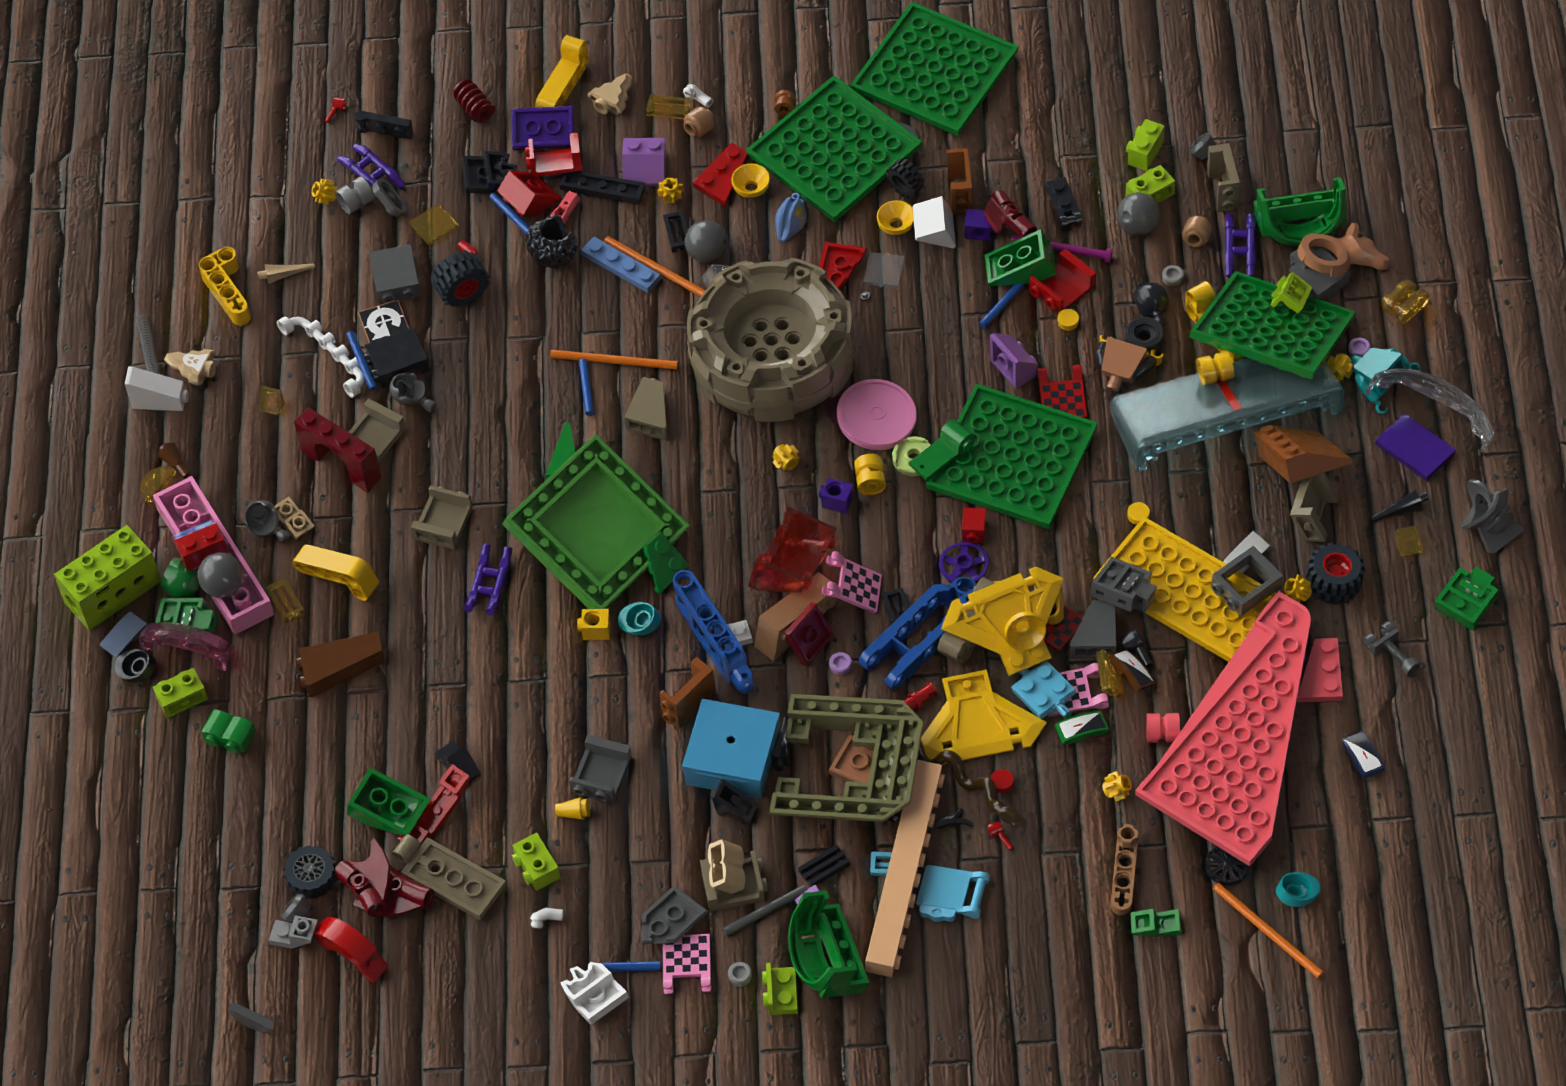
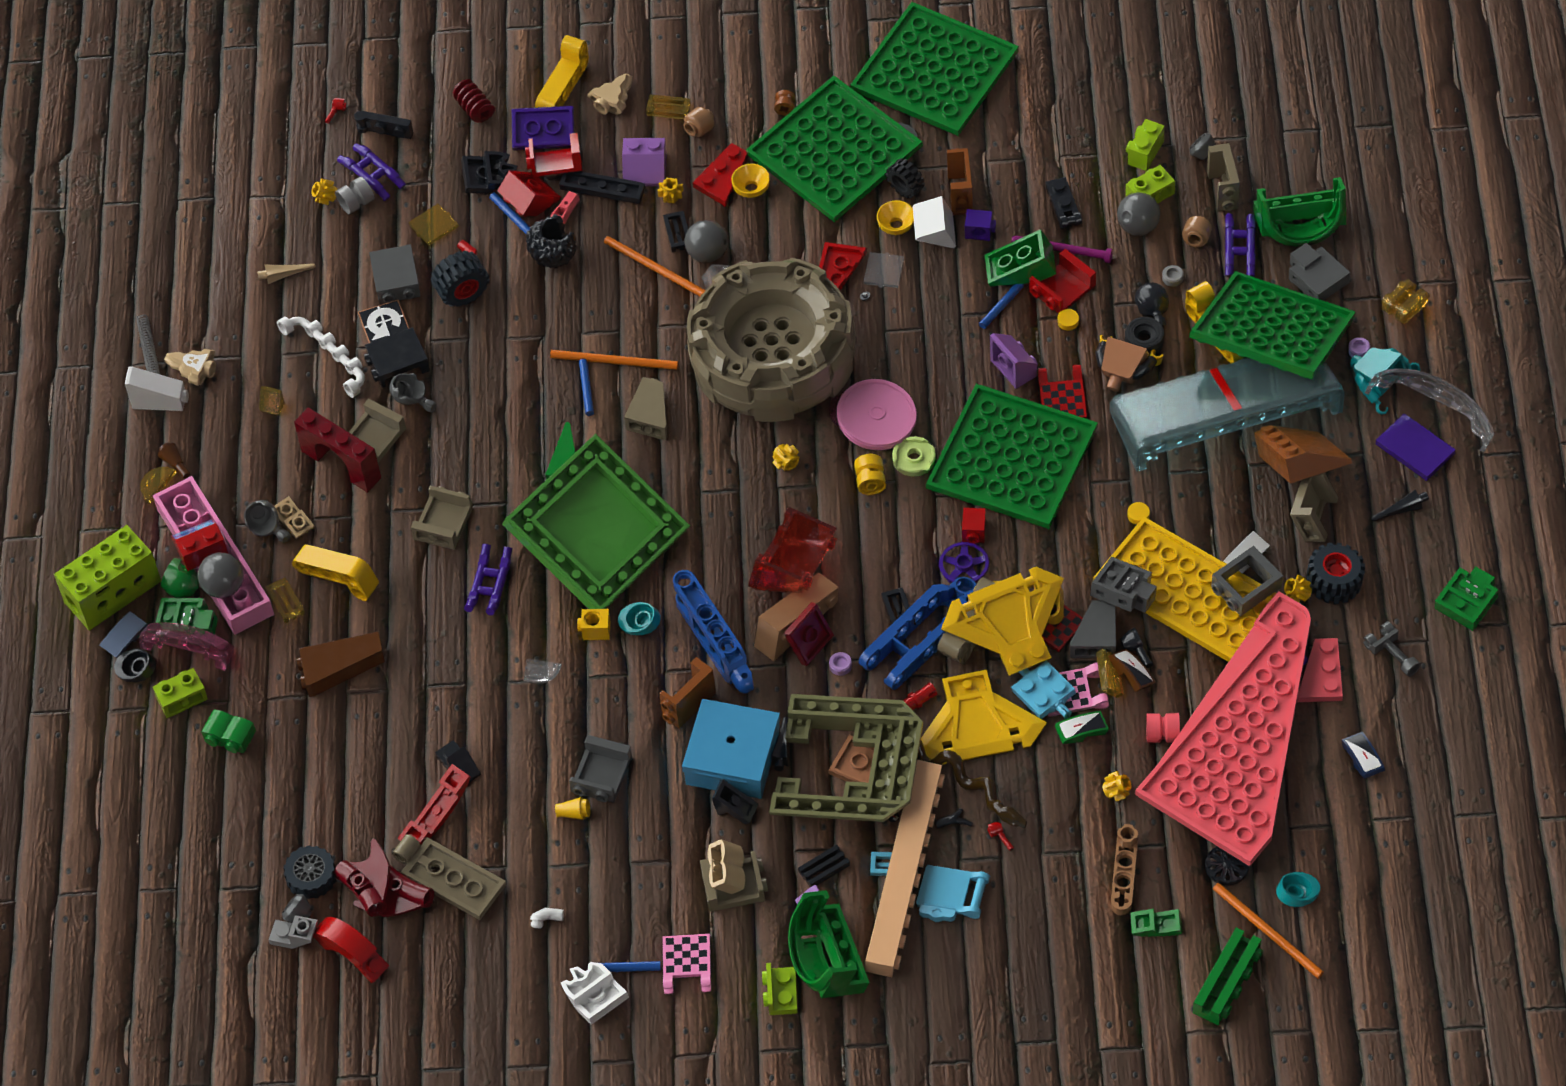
(215, 273): yellow beam -> none
(250, 1018): dark grey tile -> none
(361, 360): blue bar -> none
(386, 804): green slope -> none
(389, 197): dark grey plate -> none
(535, 861): lime brick -> none
(540, 670): none -> clear brick
(620, 264): medium blue plate -> none
(663, 561): green wing -> none
(670, 917): dark grey tile -> none
(694, 92): white arm -> none
(739, 974): light grey tile -> none
(741, 632): white tile -> none
(763, 911): dark grey bar -> none
(790, 217): medium blue hat -> none
(836, 503): dark purple brick -> none
(856, 583): bright pink flag -> none
(952, 442): green door -> none
(1003, 213): dark red pin -> none
(1003, 780): red tile -> none
(1028, 637): yellow piece -> none
(1218, 367): yellow wheel -> none
(1227, 977): none -> green brick
(1292, 292): lime bracket -> none
(1340, 366): yellow gear -> none
(1350, 249): nougat animal -> none
(1408, 541): clear yellow slope -> none
(1490, 516): dark grey helmet -> none

